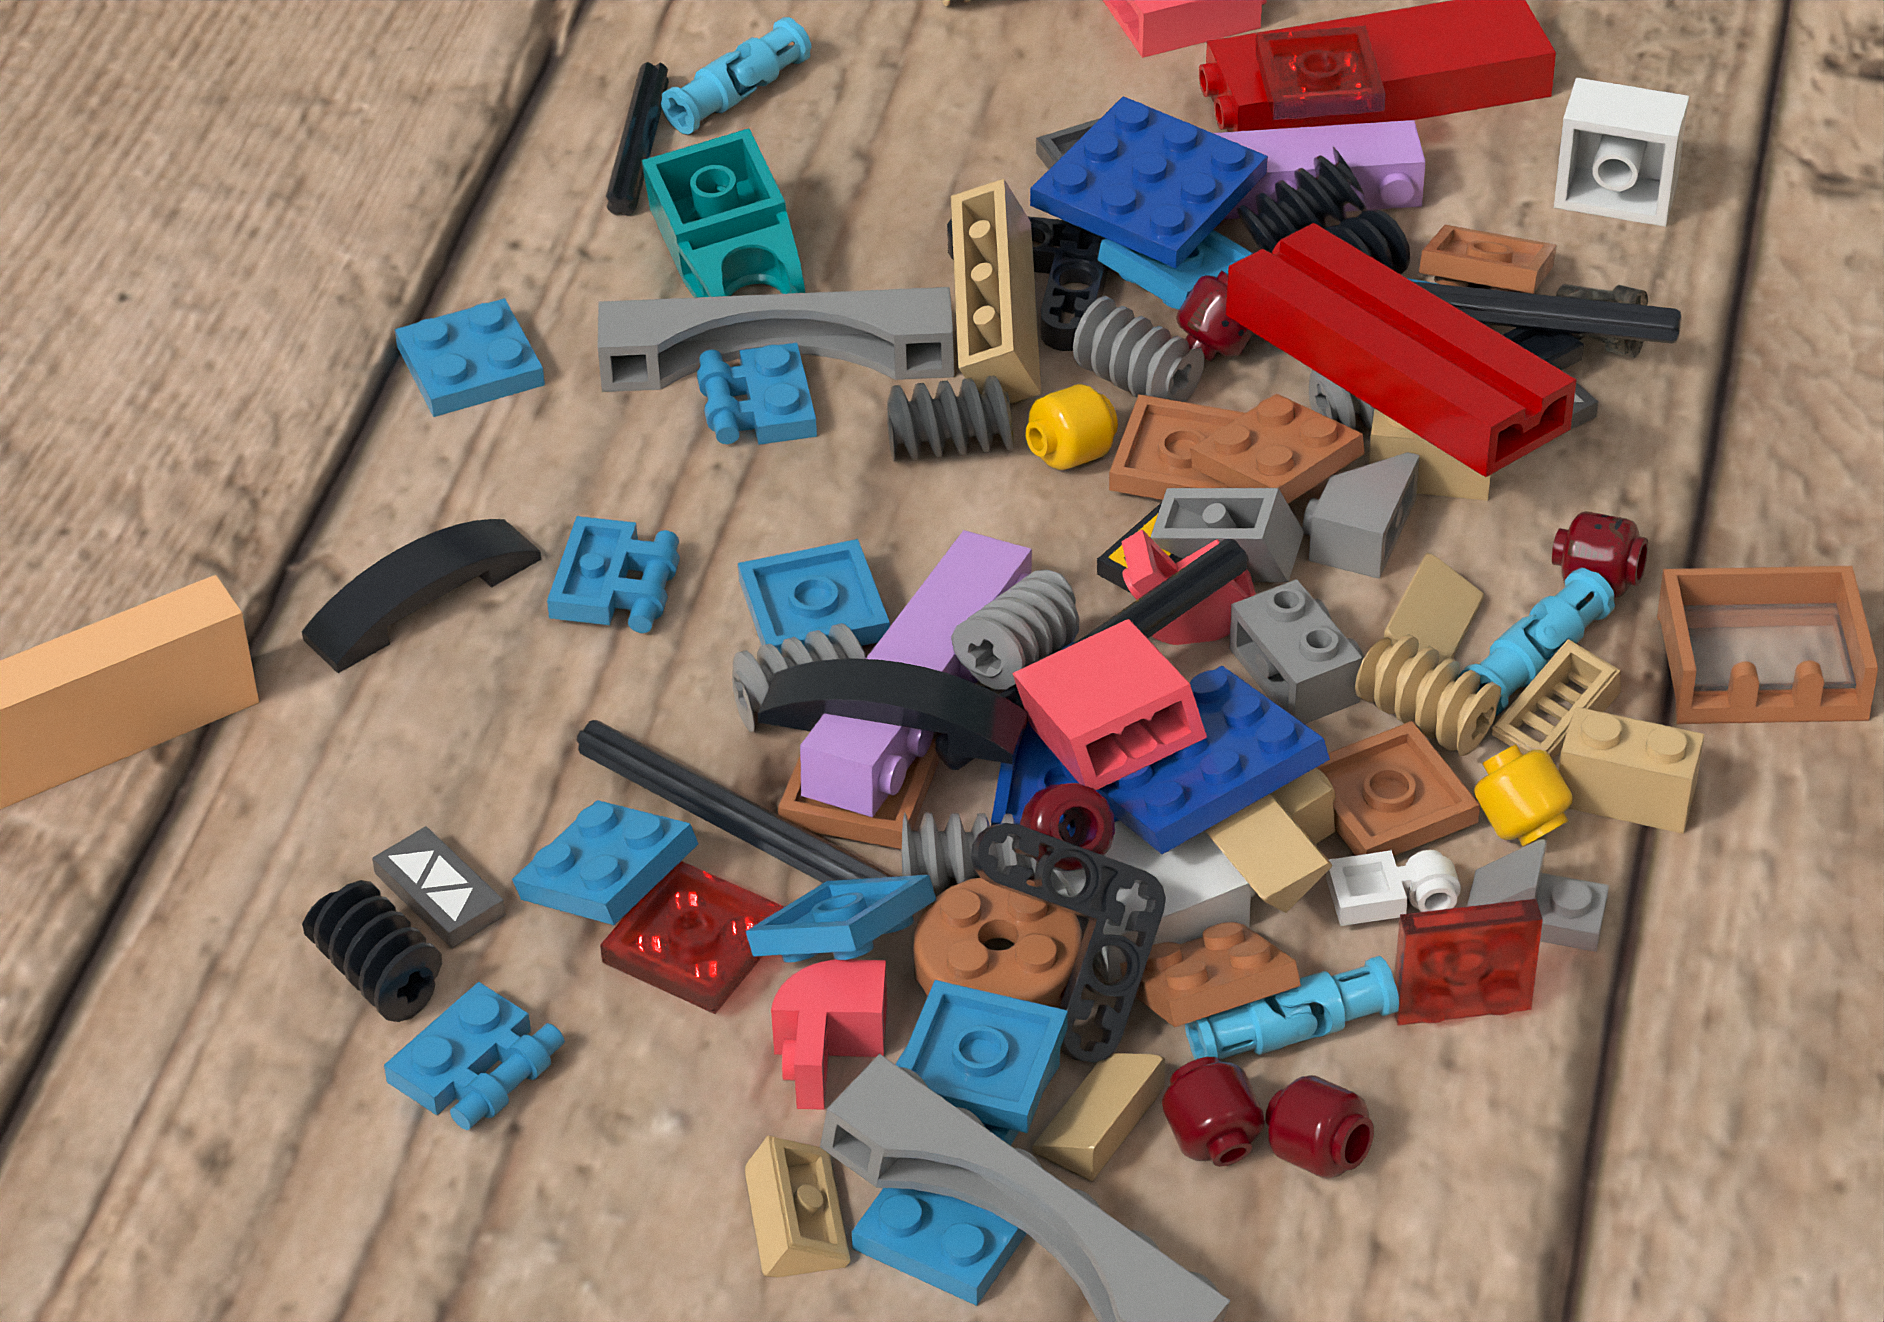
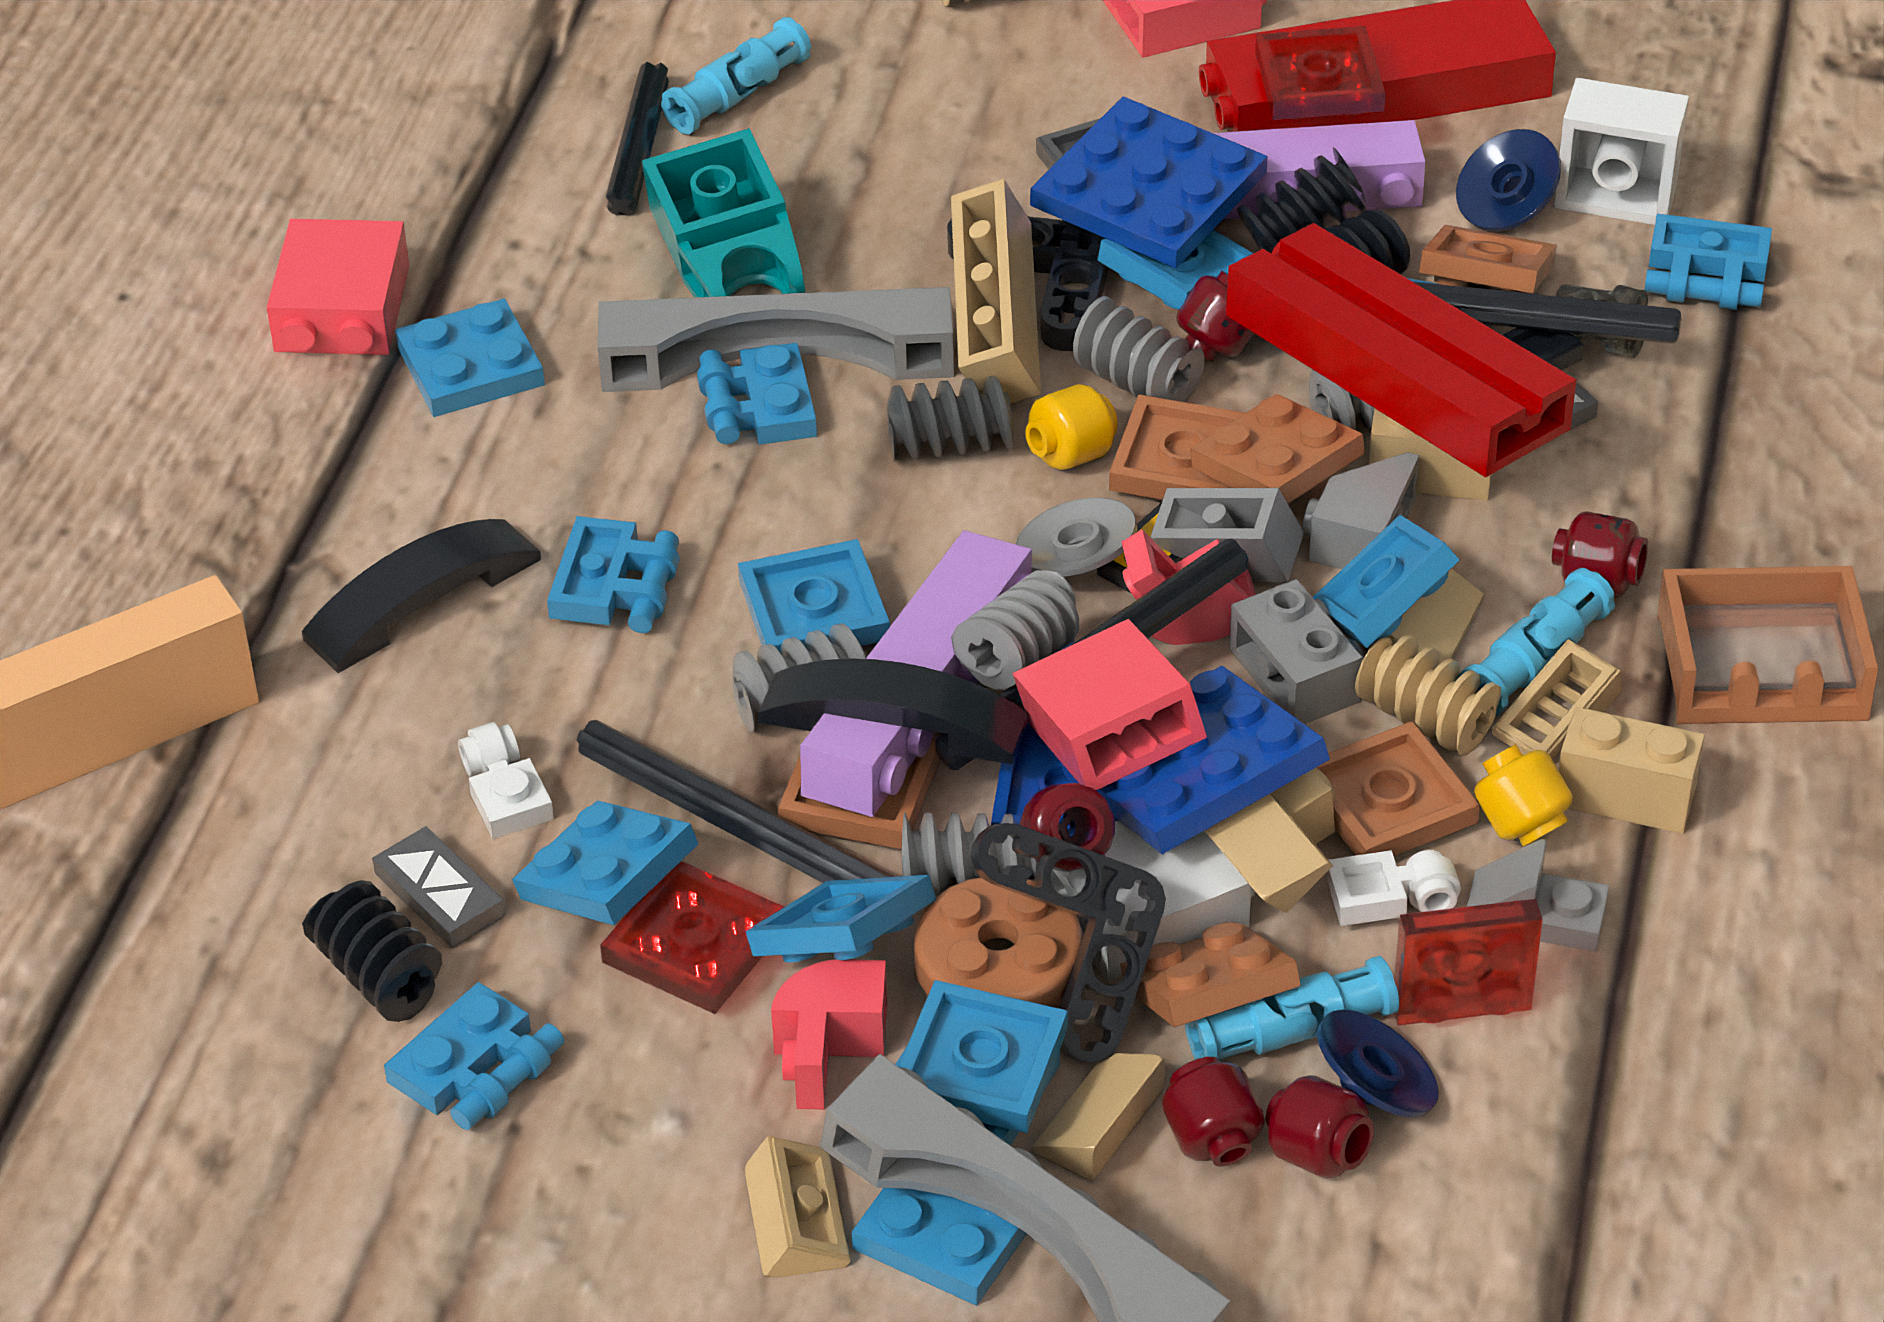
(338, 286): none -> coral brick
(504, 793): none -> white plate
(1078, 535): none -> light grey dish
(1377, 1063): none -> dark blue dish
(1386, 580): none -> dark azure plate
(1508, 180): none -> dark blue dish
(1708, 249): none -> dark azure plate

